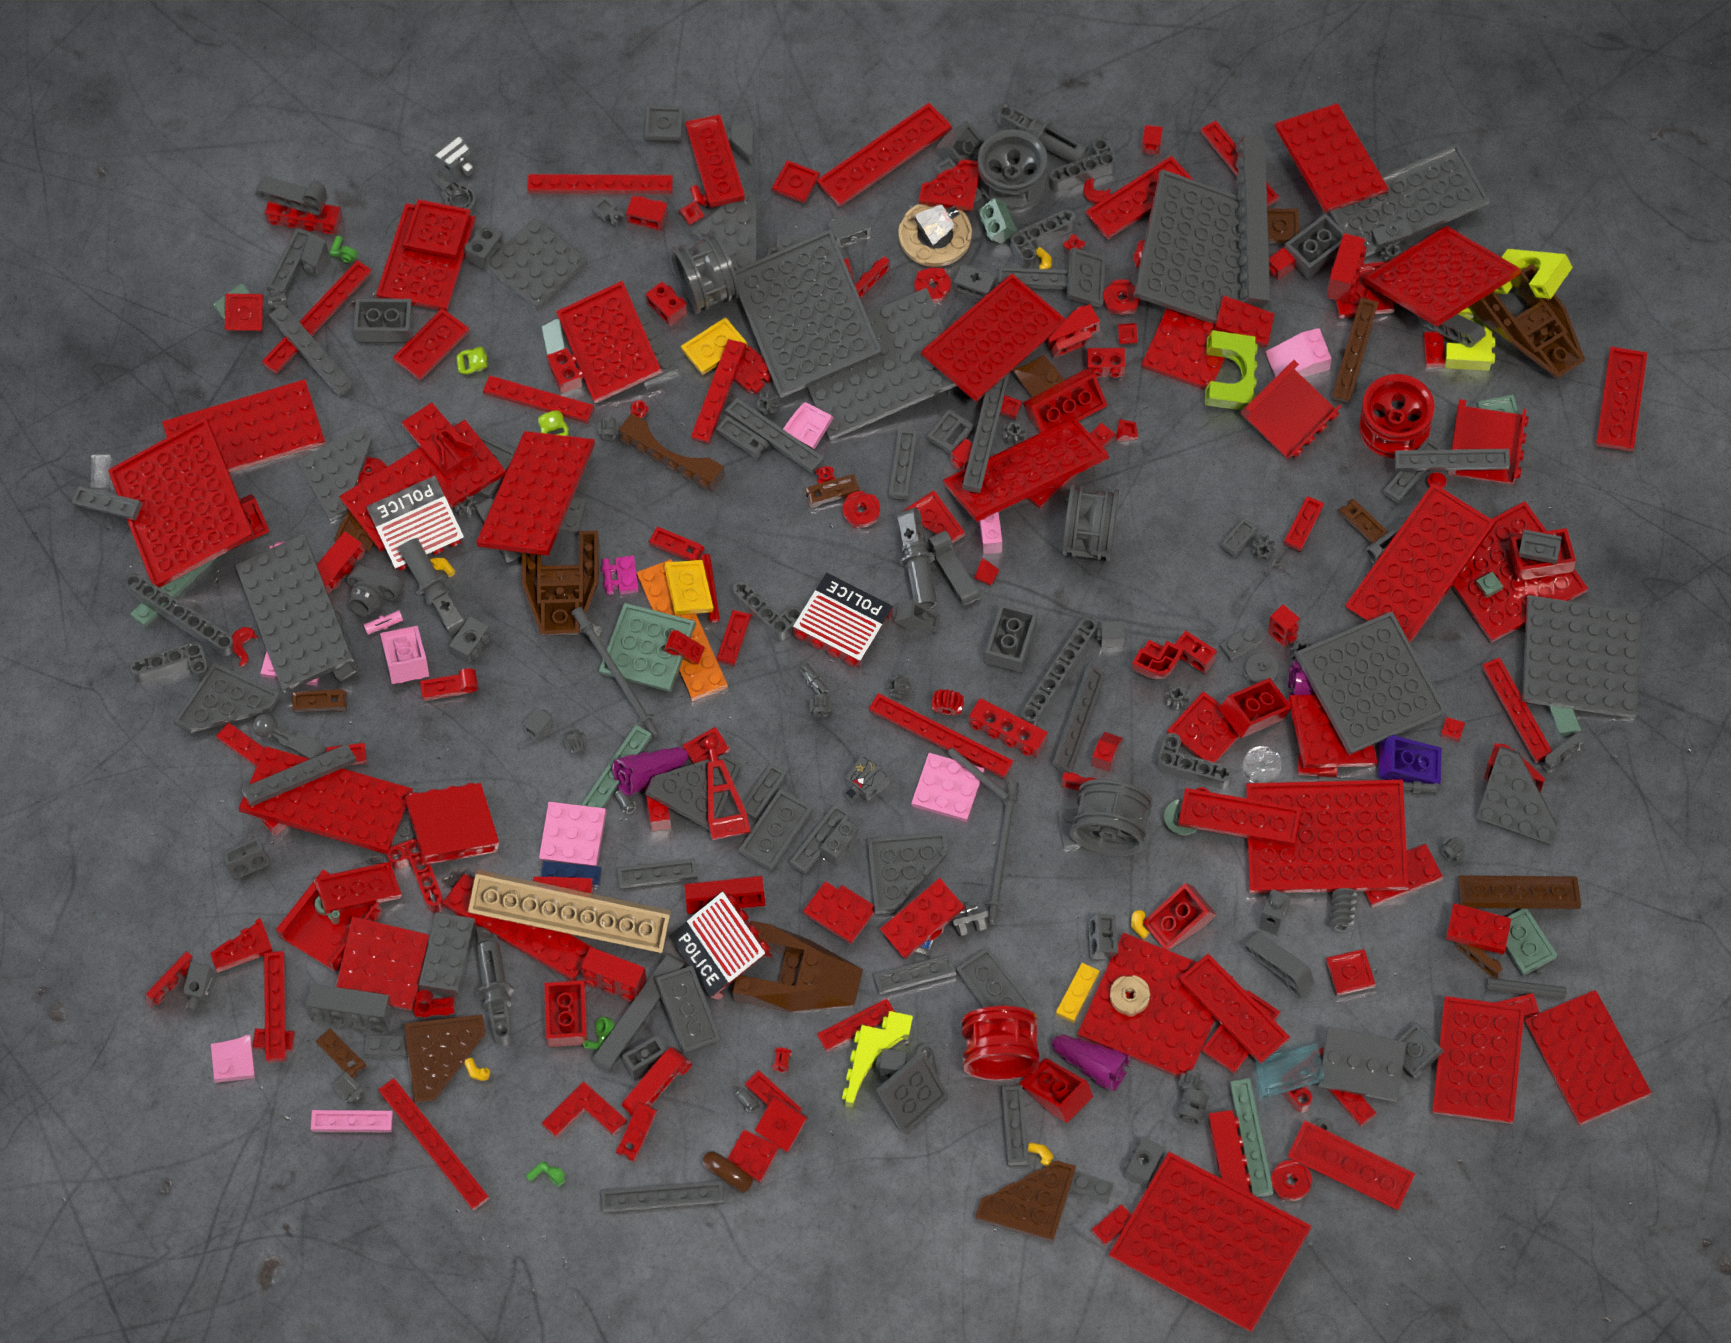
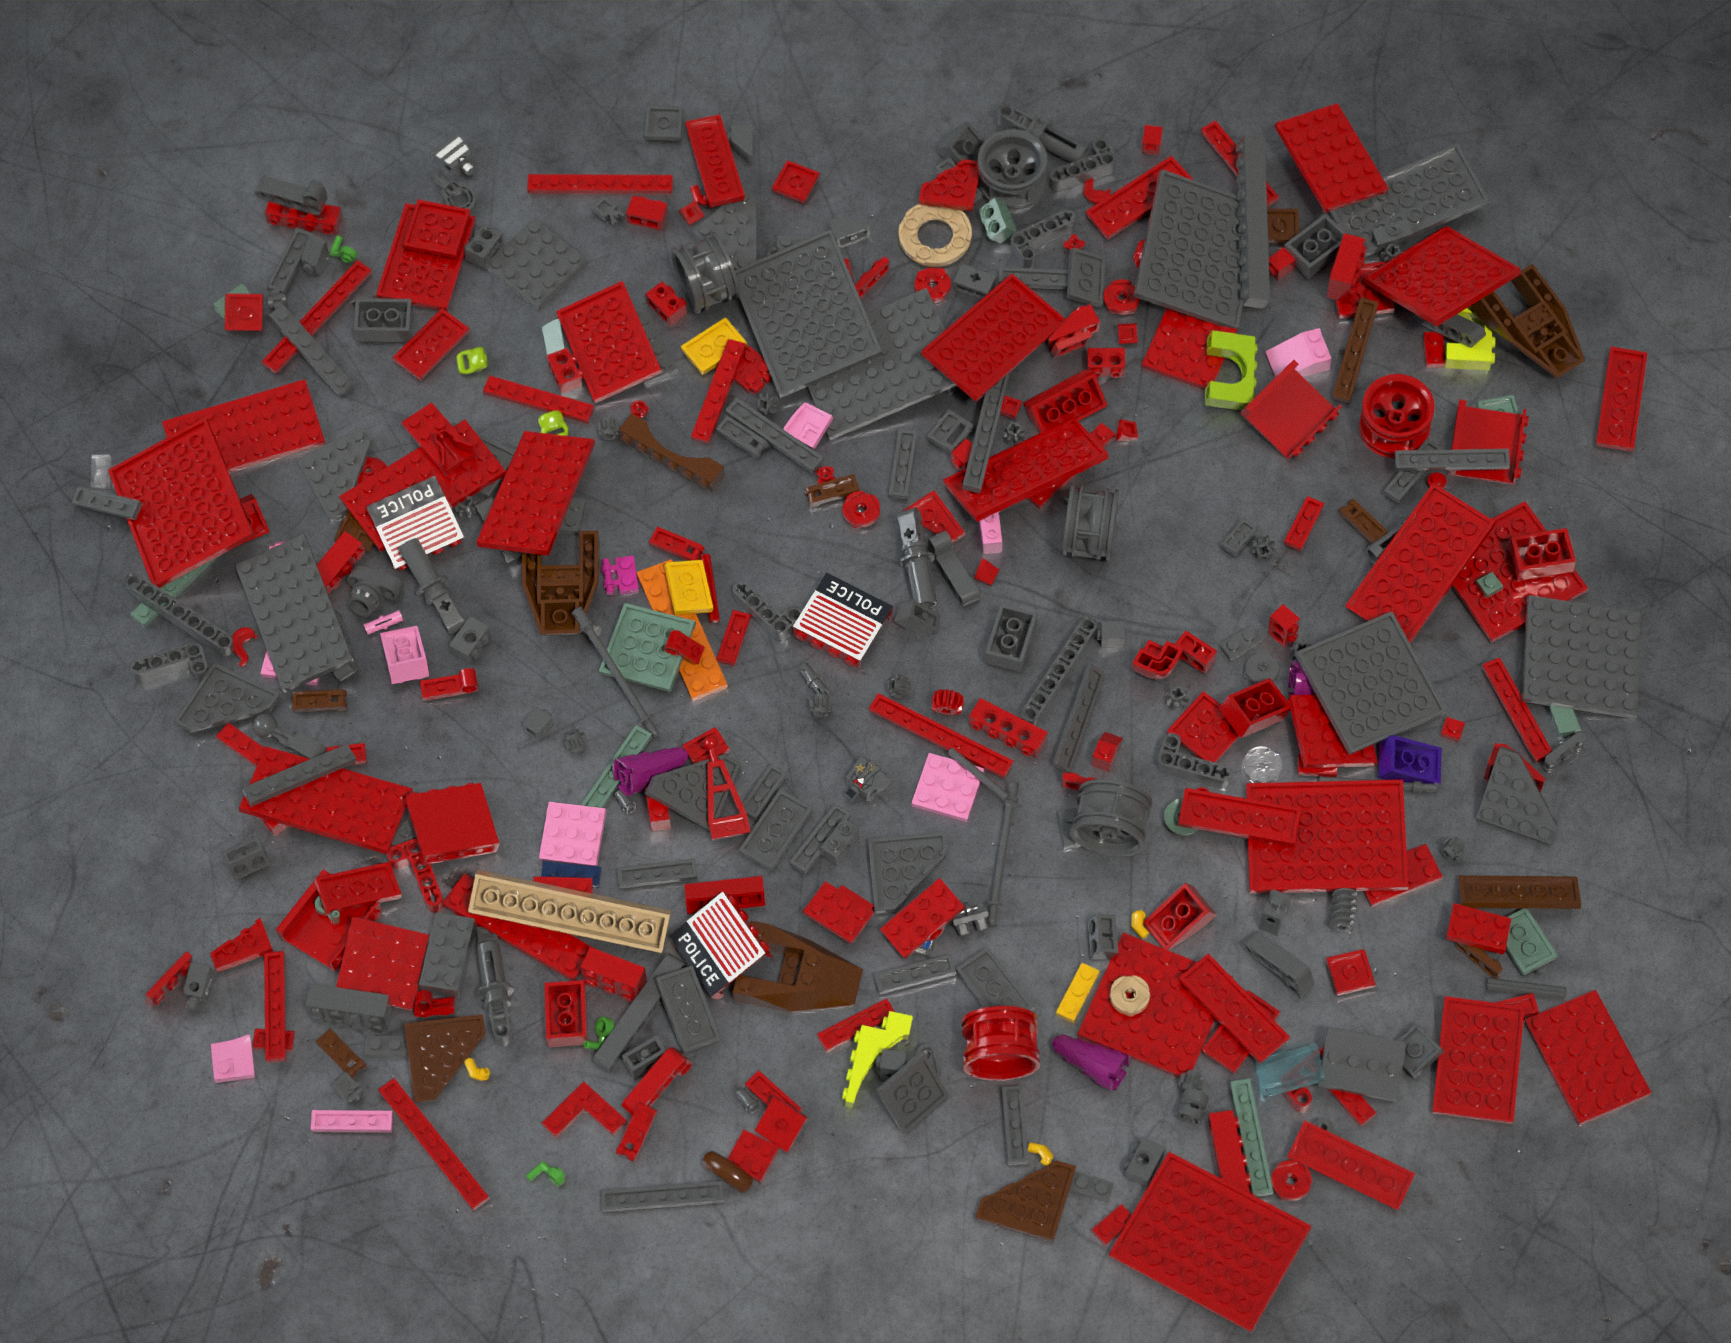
(444, 565): yellow arm -> none
(781, 1060): red bush -> none
(884, 154): red plate -> none
(936, 222): torso -> none
(1038, 376): reddish brown plate -> none
(1045, 258): yellow arm -> none
(1057, 1090): red slope -> none
(1245, 320): red plate -> none
(1540, 546): dark grey plate -> none
(1551, 270): neon yellow arch -> none

